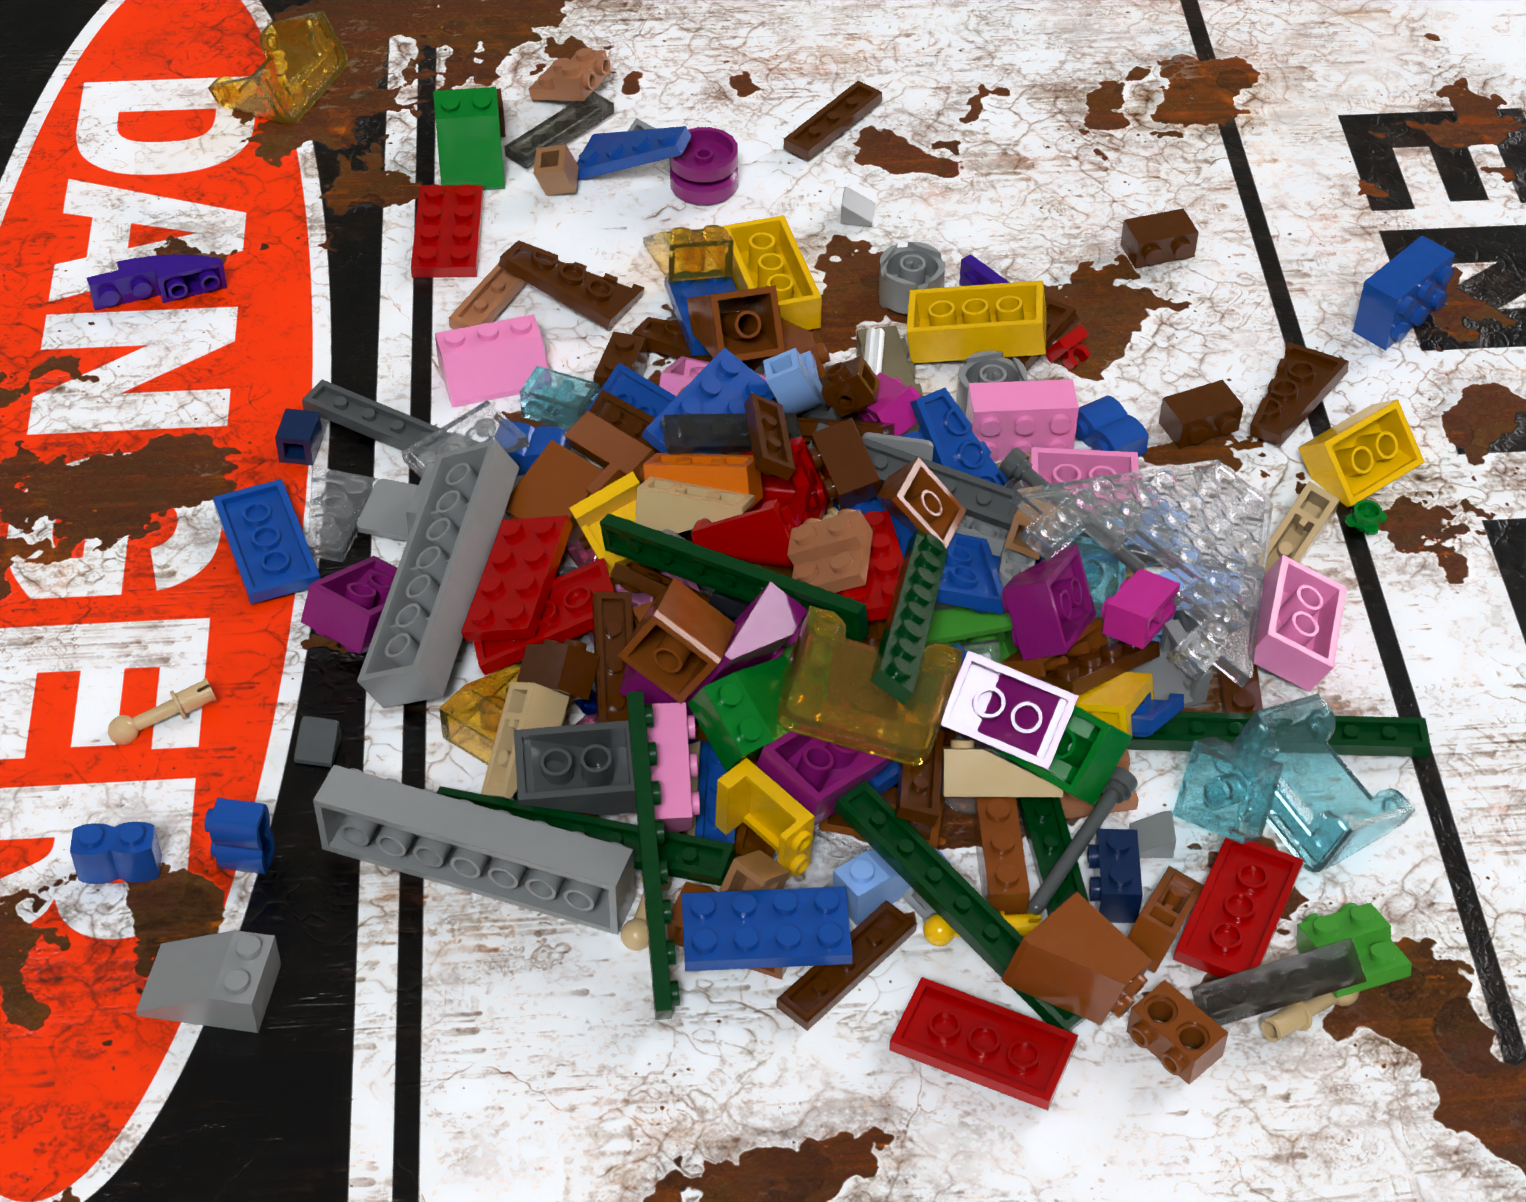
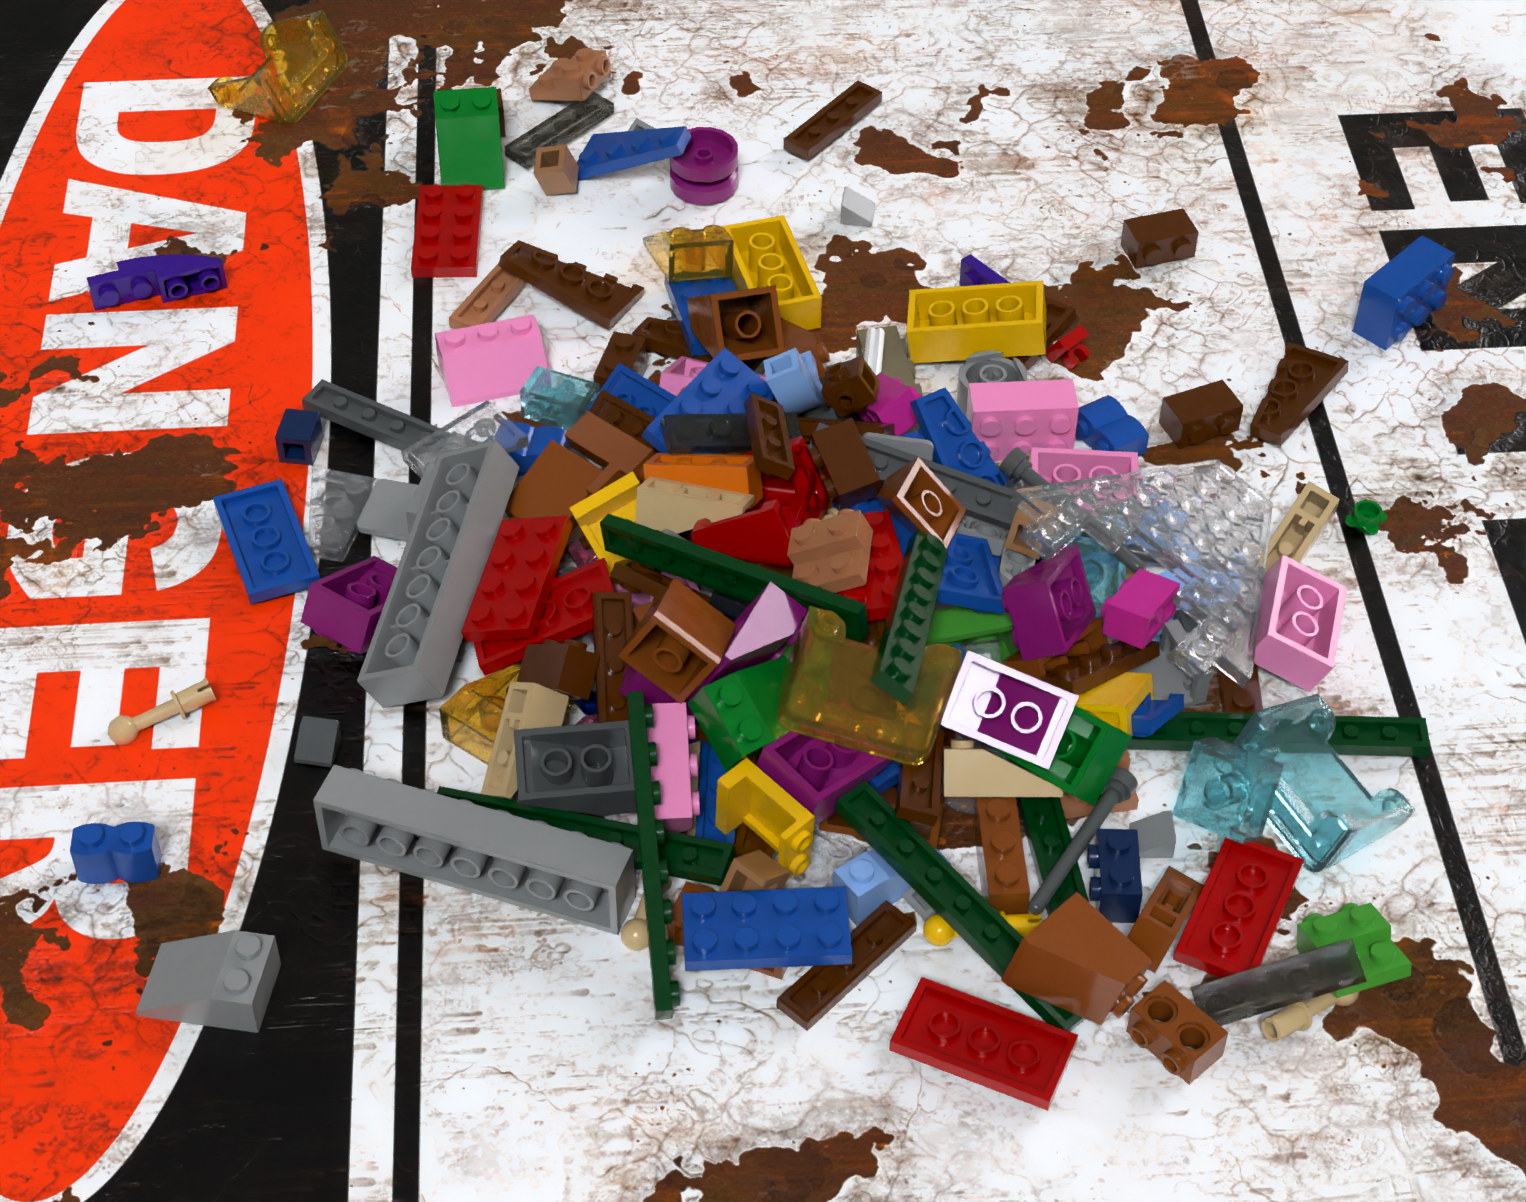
(240, 835): blue brick -> none
(908, 269): light grey brick -> none
(1363, 452): yellow slope -> none

